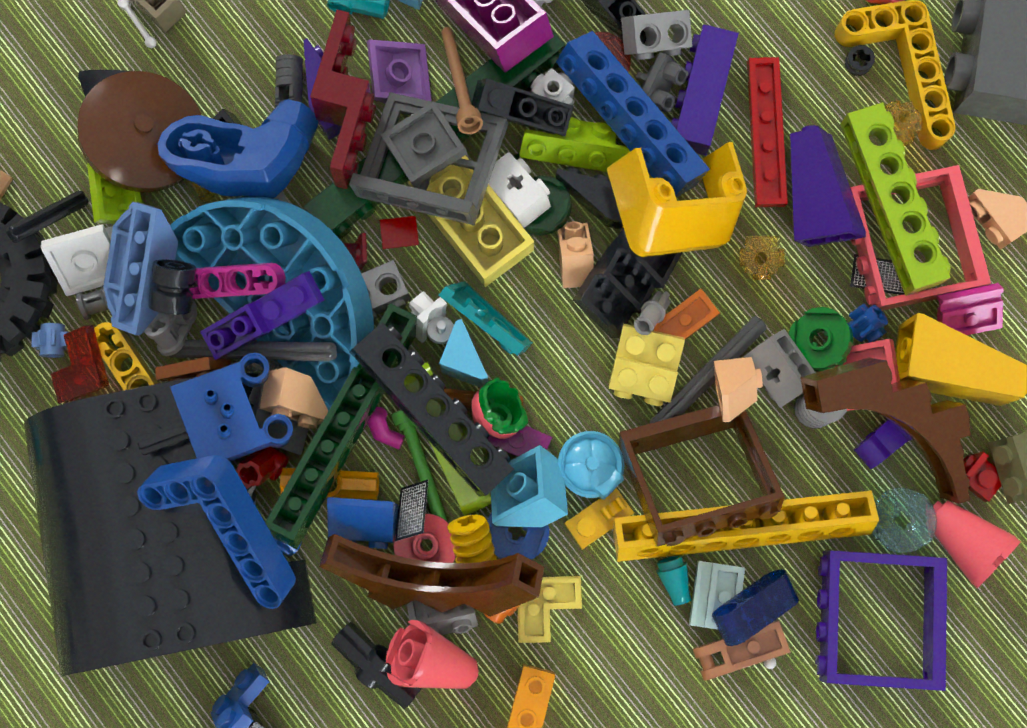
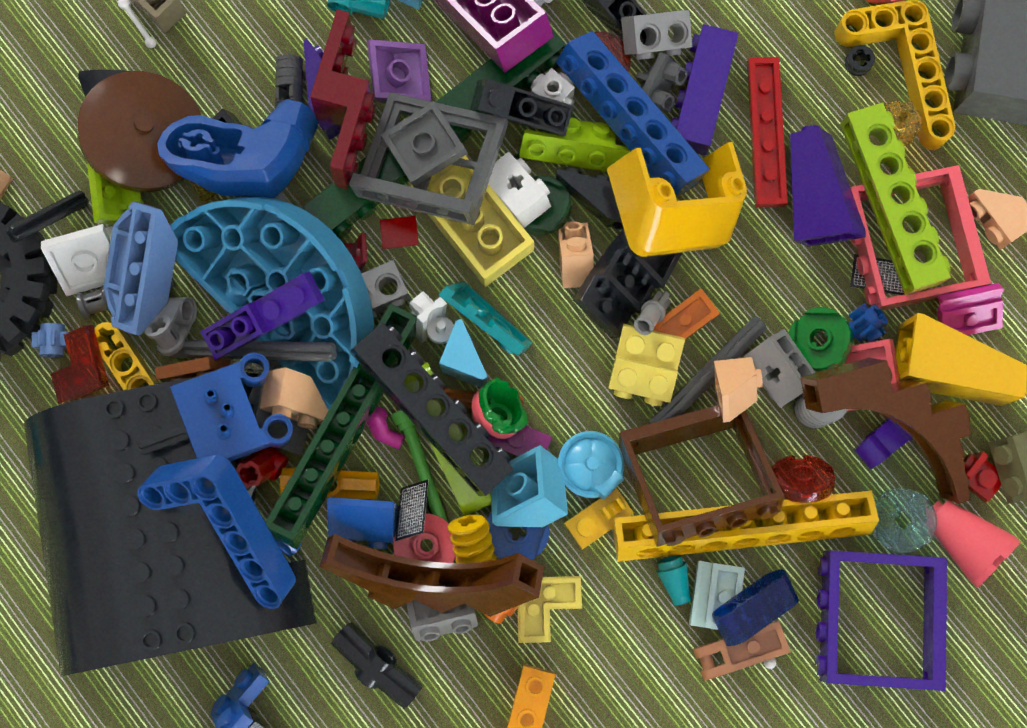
(172, 286): black wheel -> none
(227, 282): dark pink beam -> none
(428, 660): coral cone -> none
(468, 117): medium nougat piece -> none
(749, 256): clear yellow brick -> none
(805, 478): none -> clear red tile

